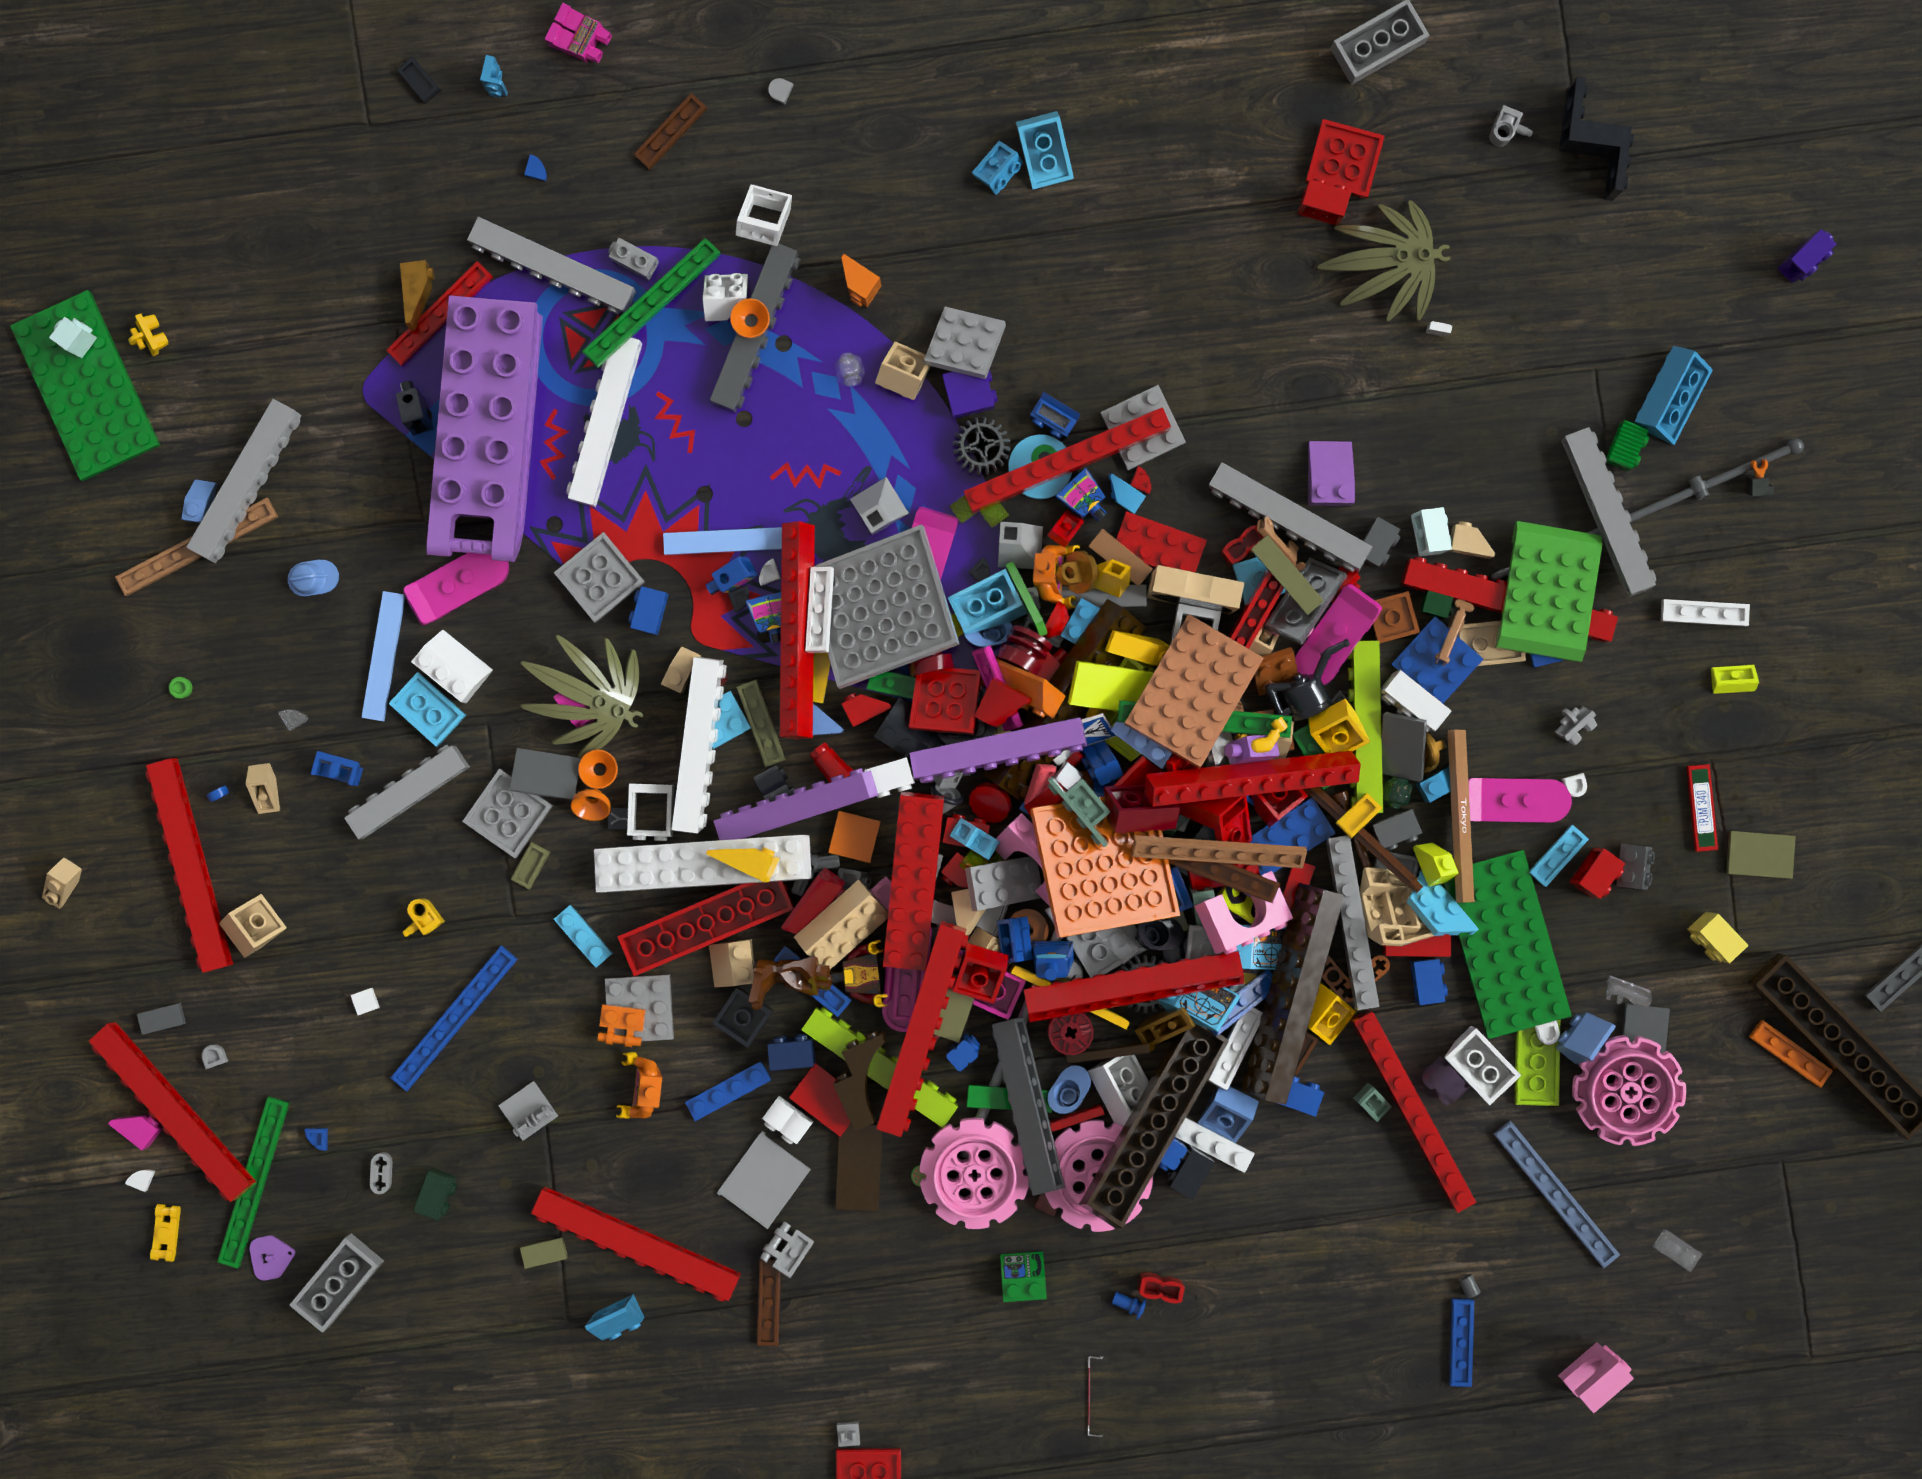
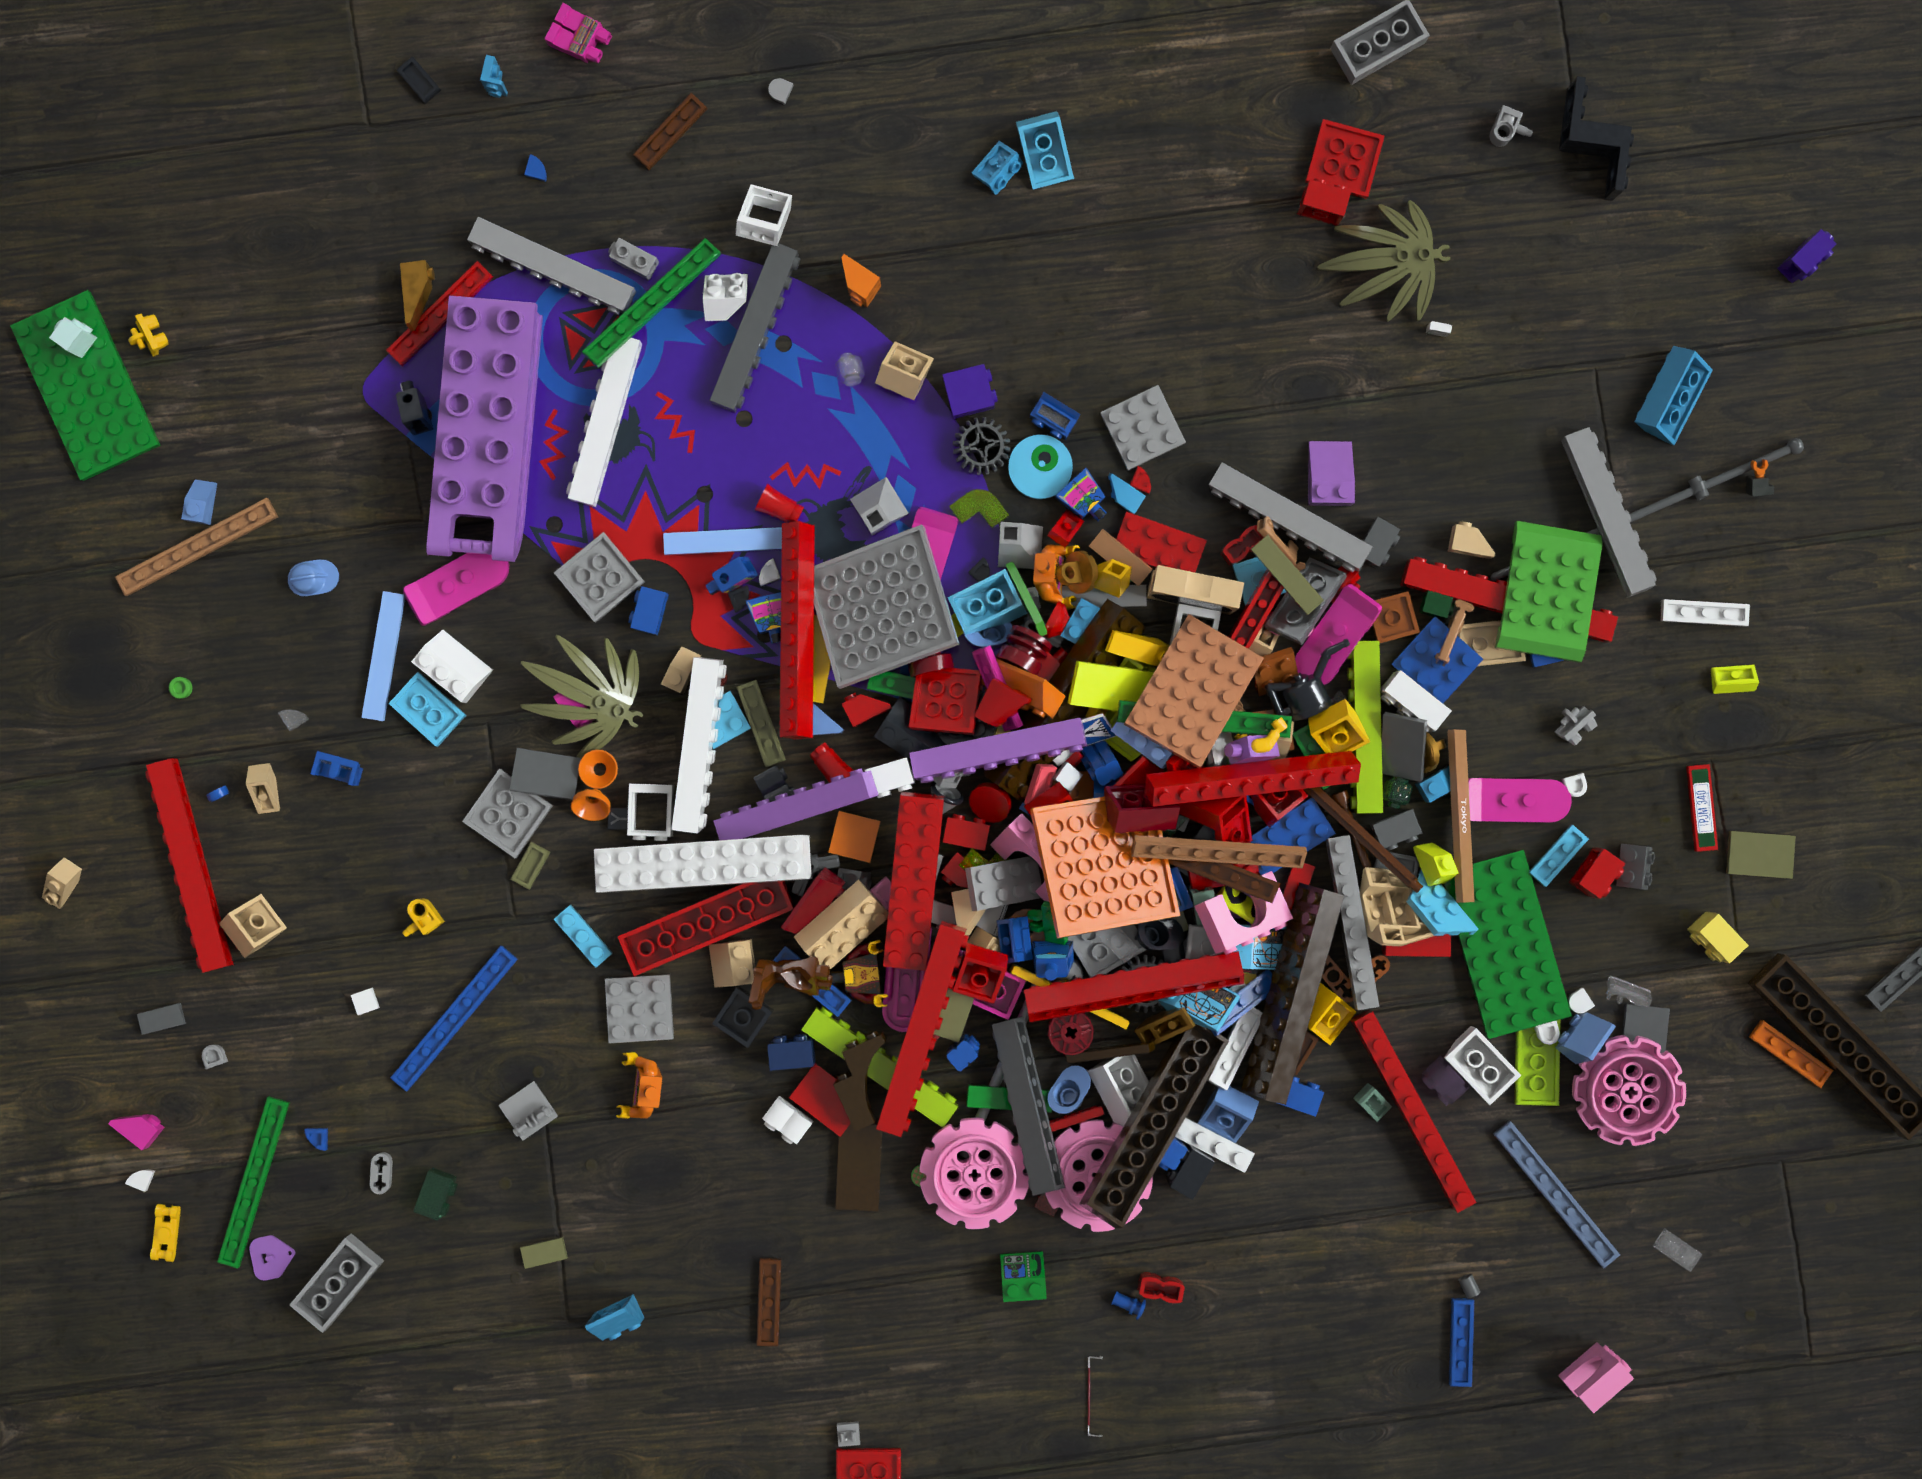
(172, 1111): red brick -> none
(244, 481): light grey brick -> none
(406, 792): light grey brick -> none
(622, 1018): orange plate -> none
(636, 1244): red brick -> none
(728, 1090): blue plate -> none
(750, 307): orange piece -> none
(753, 861): yellow slope -> none
(764, 1180): light grey piece -> none
(778, 505): none -> red plant
(792, 1254): light grey plate -> none
(819, 610): white plate -> none
(965, 342): light grey plate -> none
(974, 838): medium azure slope -> none
(1046, 925): none -> green hinge
(1067, 460): red brick -> none
(1085, 804): sand green bracket -> none
(1359, 815): yellow tile -> none
(1428, 981): blue brick -> none
(1431, 531): light aqua brick -> none
(1580, 1001): none -> white tile
(1627, 445): green brick -> none

